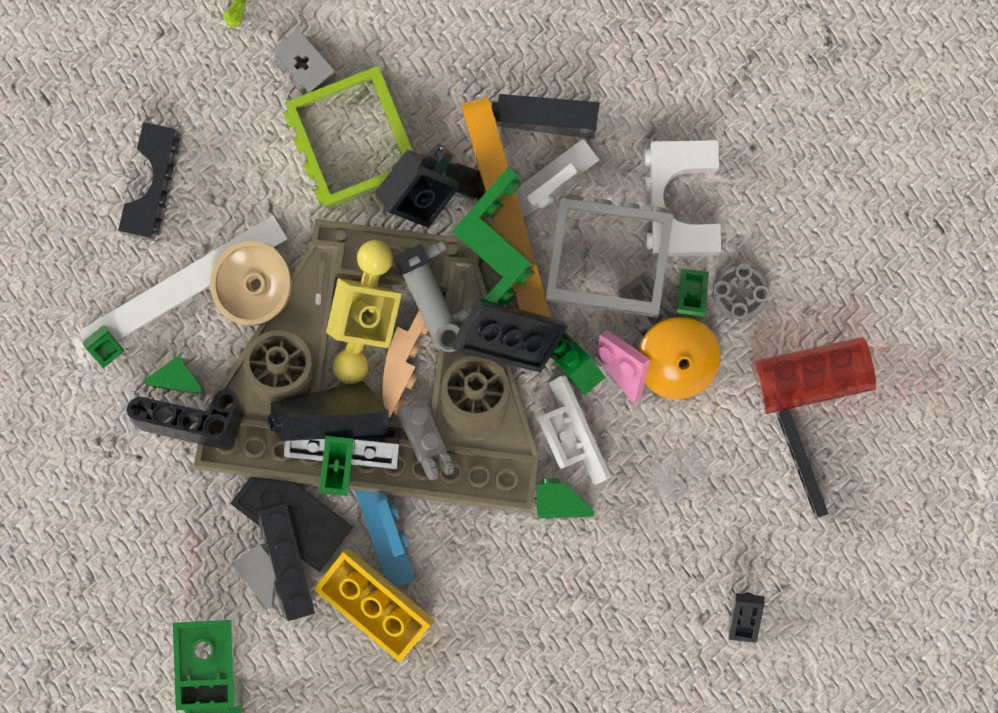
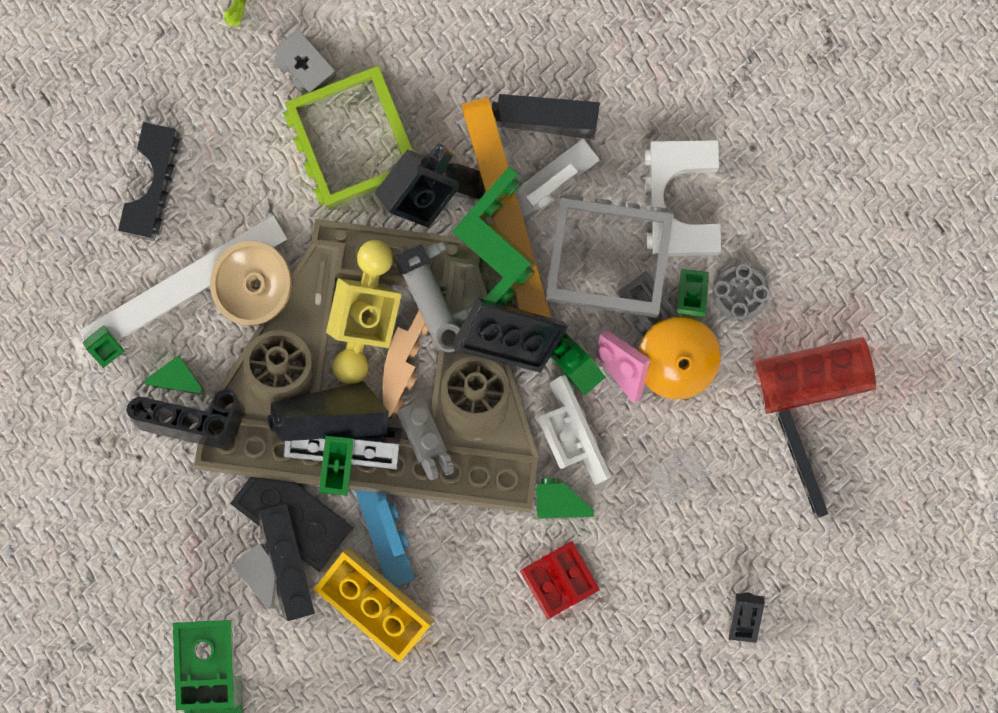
(559, 580): none -> red slope

